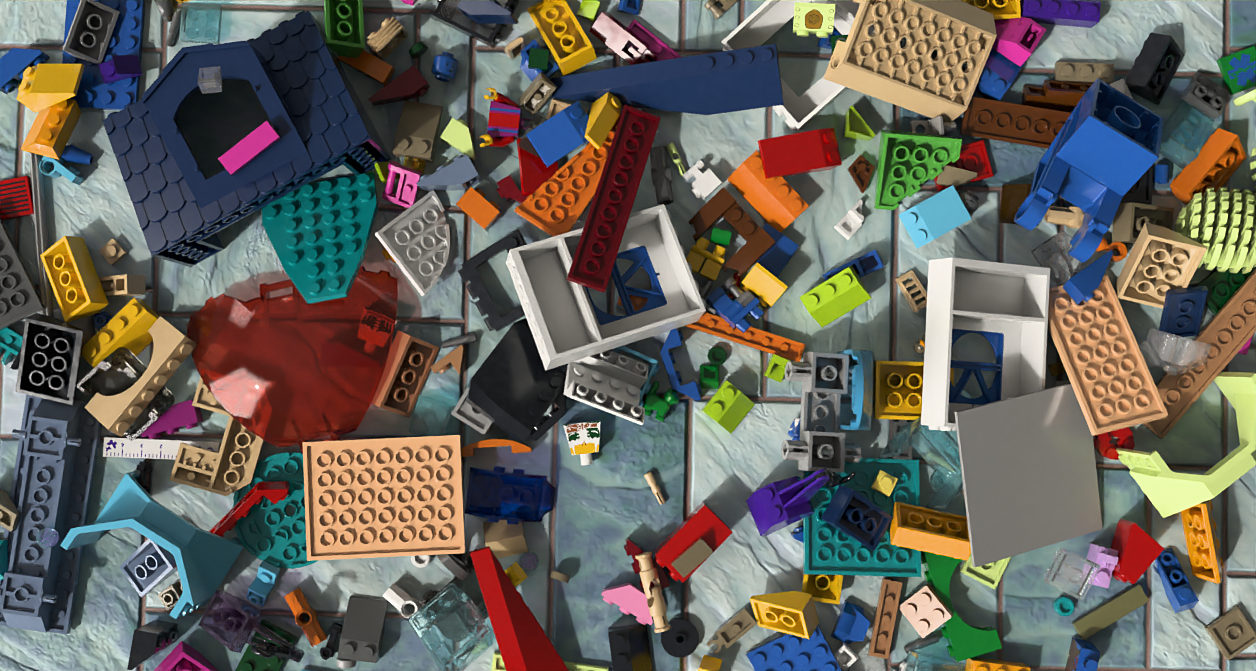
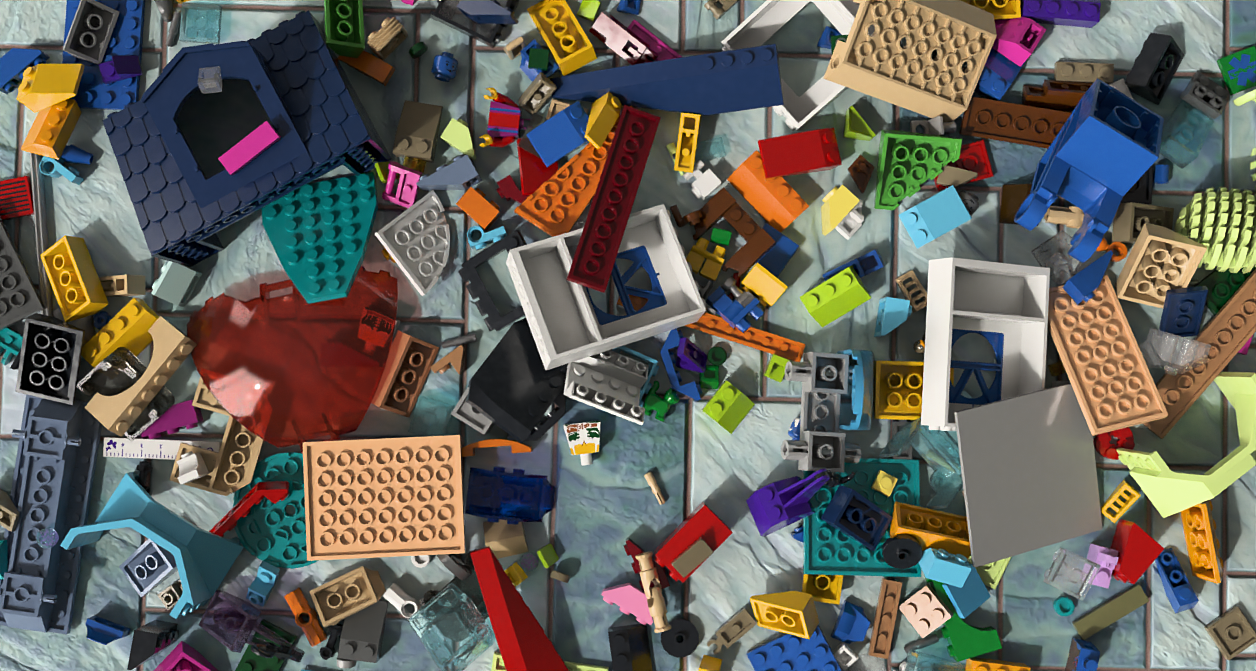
(104, 631): none -> blue slope
(113, 252): tan plate -> none
(176, 283): none -> light aqua slope
(191, 467): none -> white arch
(347, 595): none -> tan slope
(404, 87): dark red slope -> none
(493, 235): none -> medium azure plate
(547, 555): none -> lime slope
(661, 175): dark grey piece -> none
(687, 142): none -> yellow slope
(690, 356): none -> dark purple slope
(692, 218): none -> reddish brown plate
(710, 150): none -> clear light blue tile
(813, 19): yellowish green slope -> none
(836, 207): none -> light yellow slope
(891, 314): none -> medium azure slope
(902, 551): none -> black plate
(945, 567): none -> medium azure slope
(969, 596): none -> dark azure tile
(1124, 485): none -> yellow slope
(1211, 168): orange slope -> none

